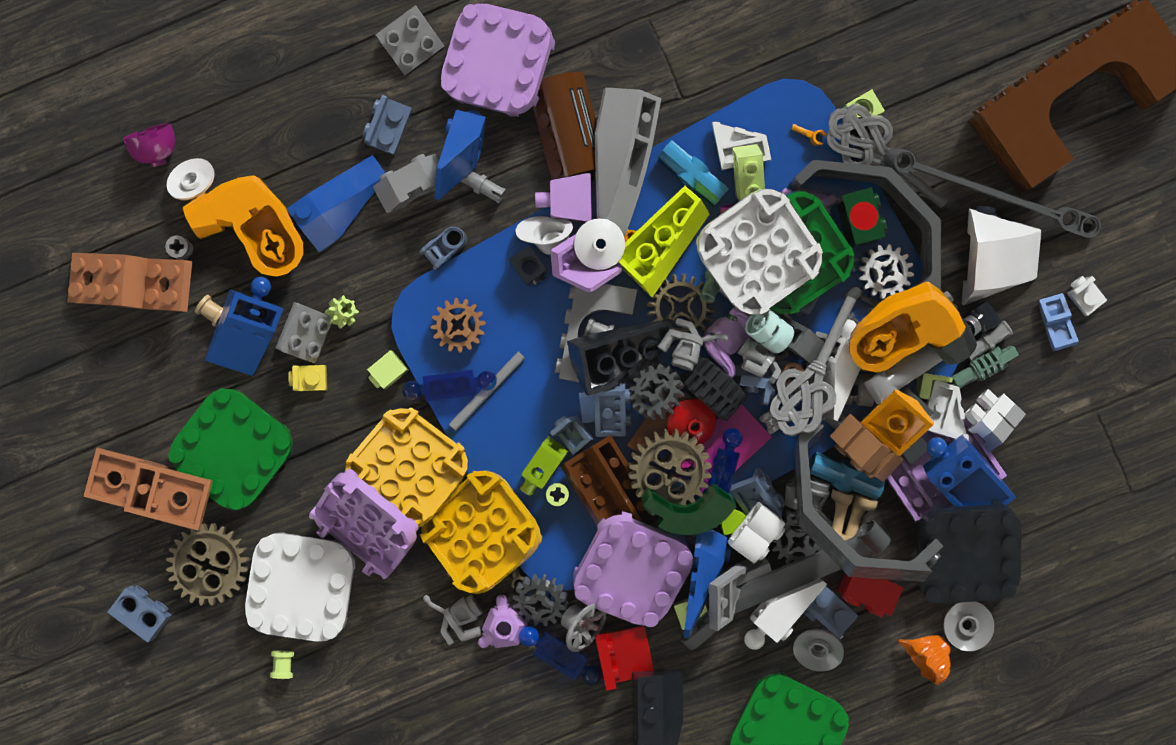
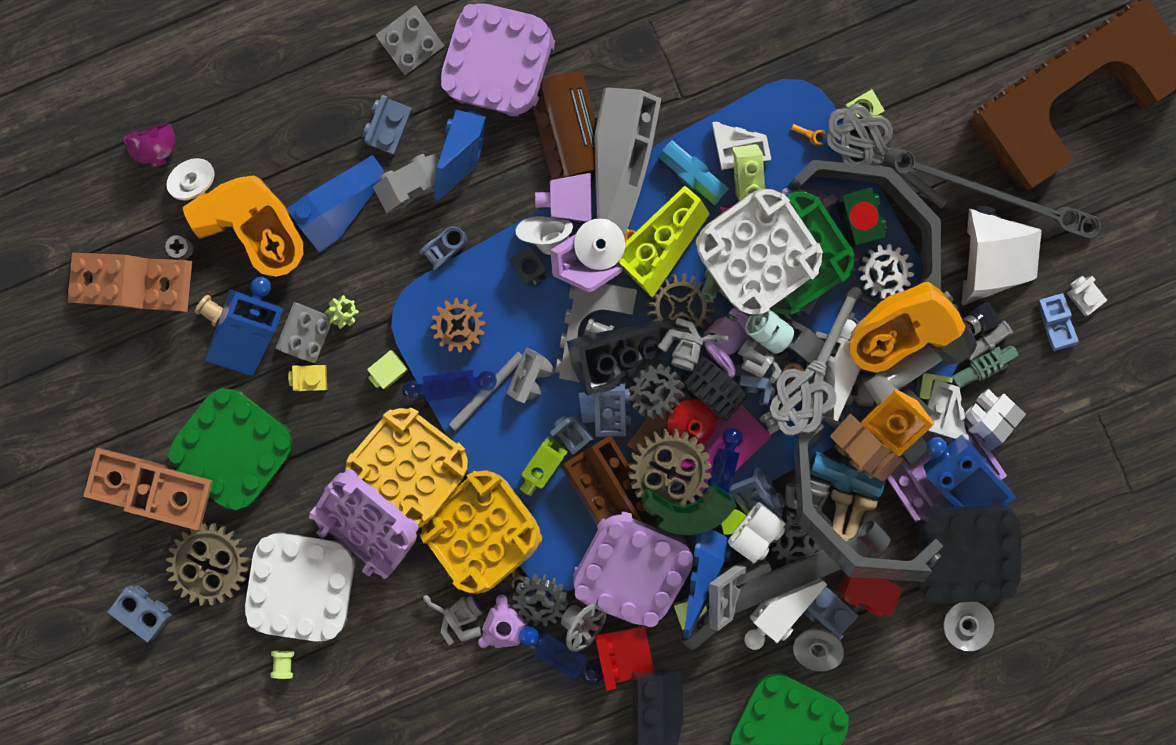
(483, 185): light grey pin -> none
(523, 382): none -> light grey tile
(562, 500): yellowish green bush -> none
(930, 655): orange hair -> none

